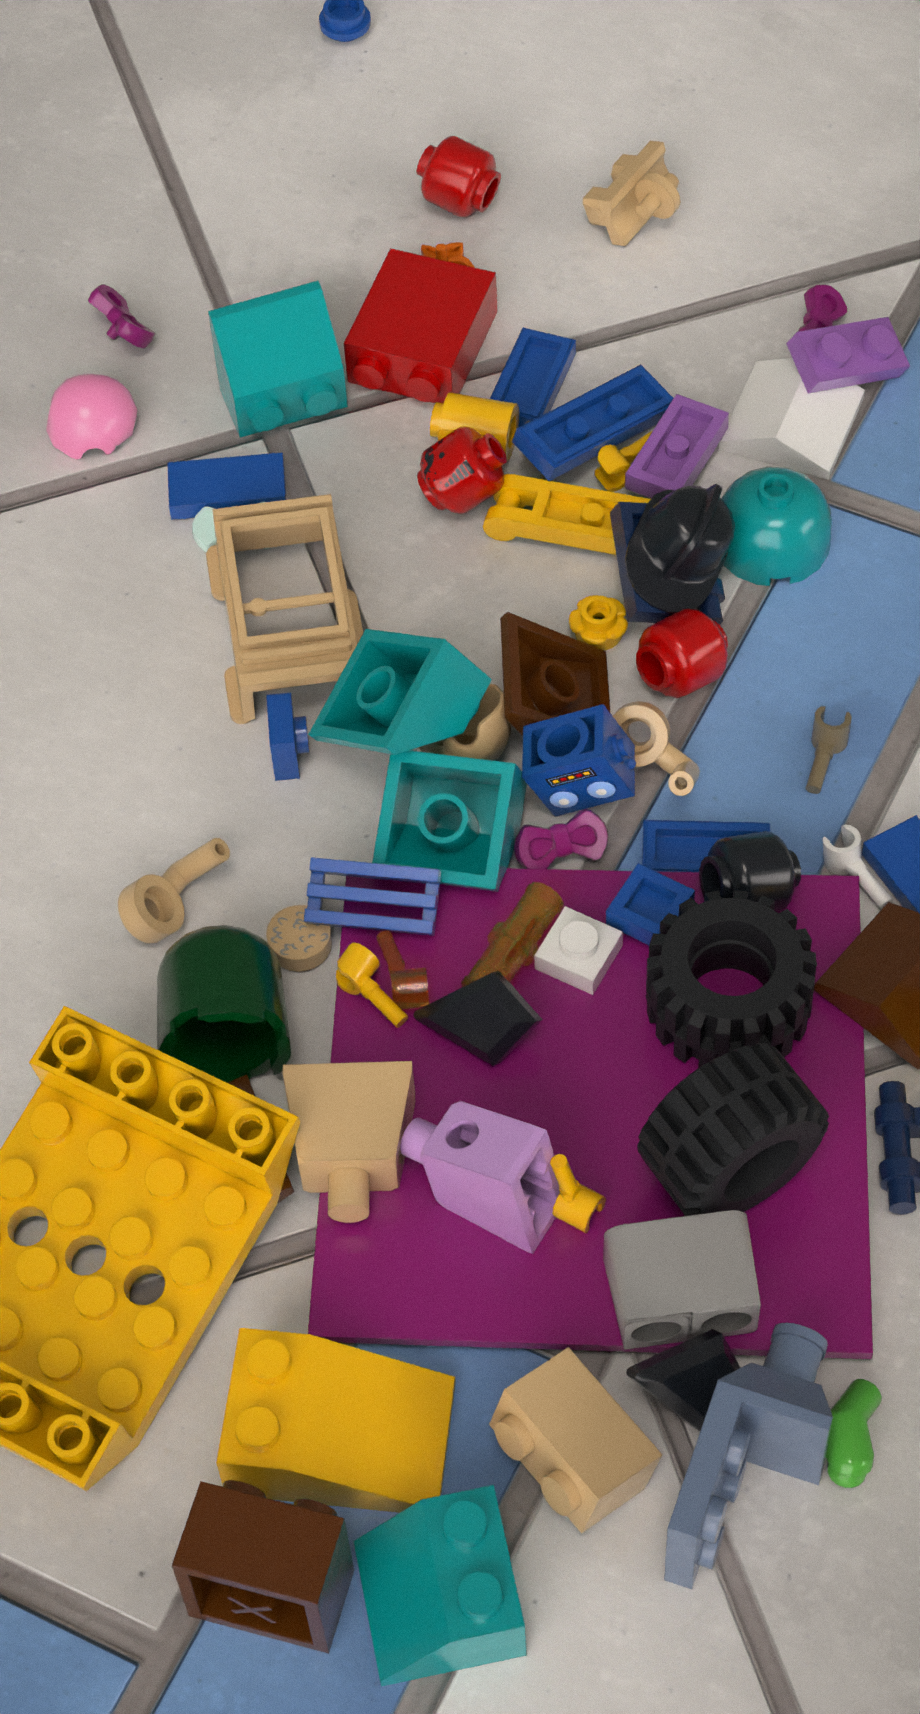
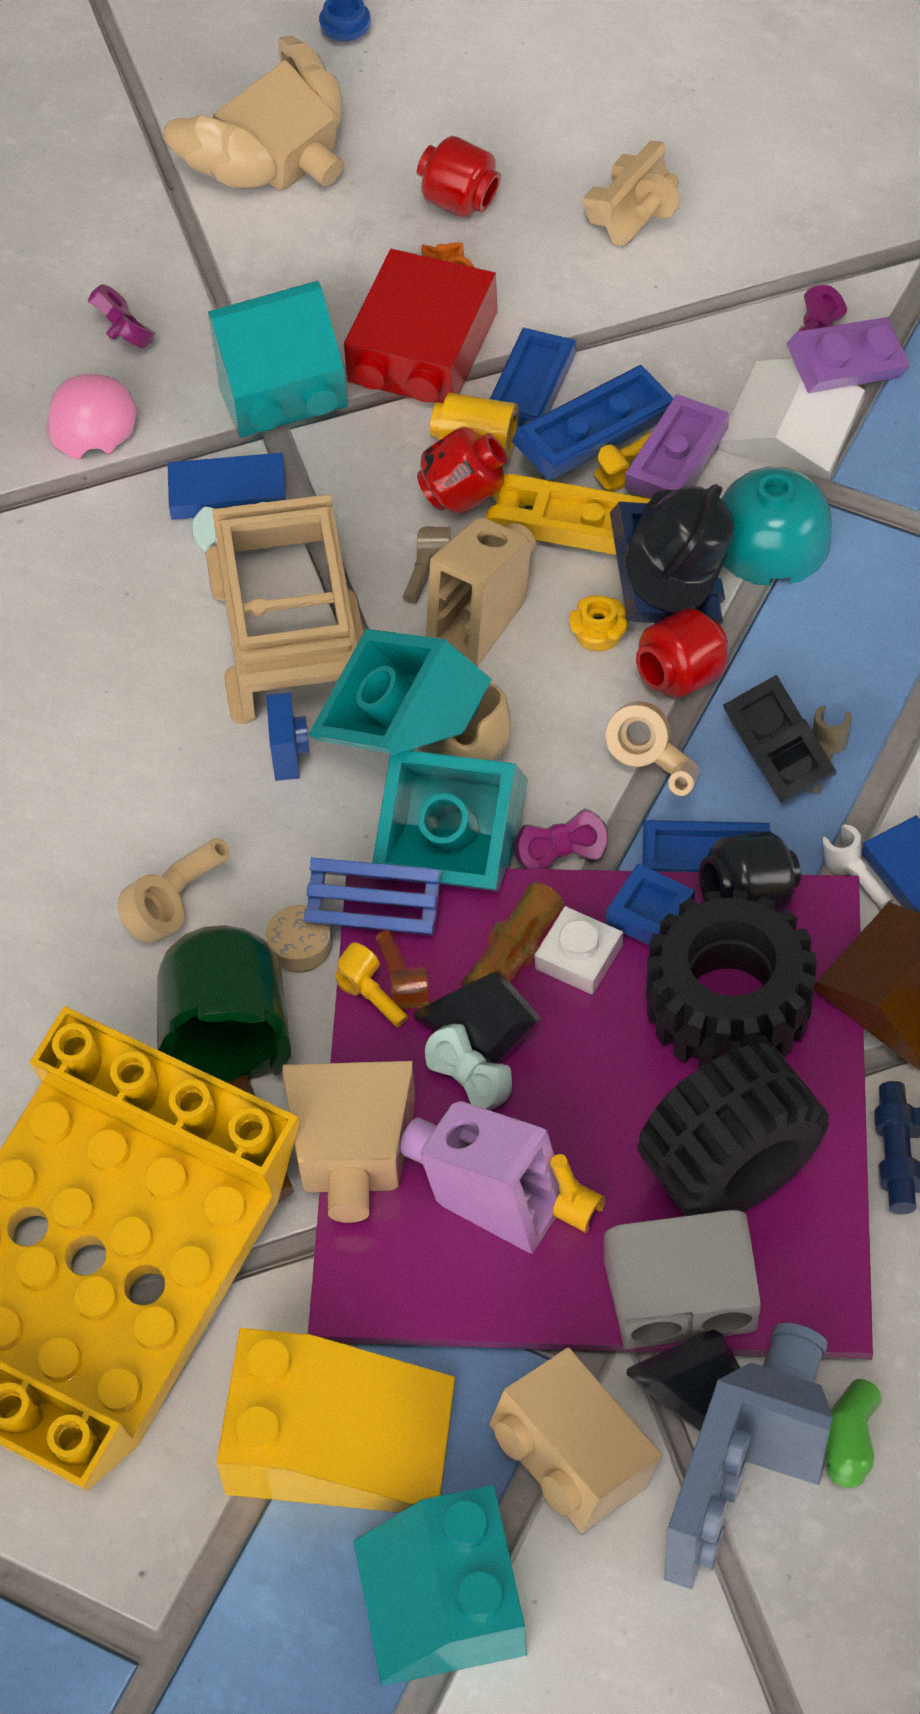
(264, 1564): reddish brown brick -> none
(270, 129): none -> tan torso
(429, 542): none -> dark tan hand
(451, 1054): none -> light aqua piece
(478, 585): none -> tan torso
(548, 673): reddish brown slope -> none
(578, 760): blue head -> none
(779, 739): none -> black slope

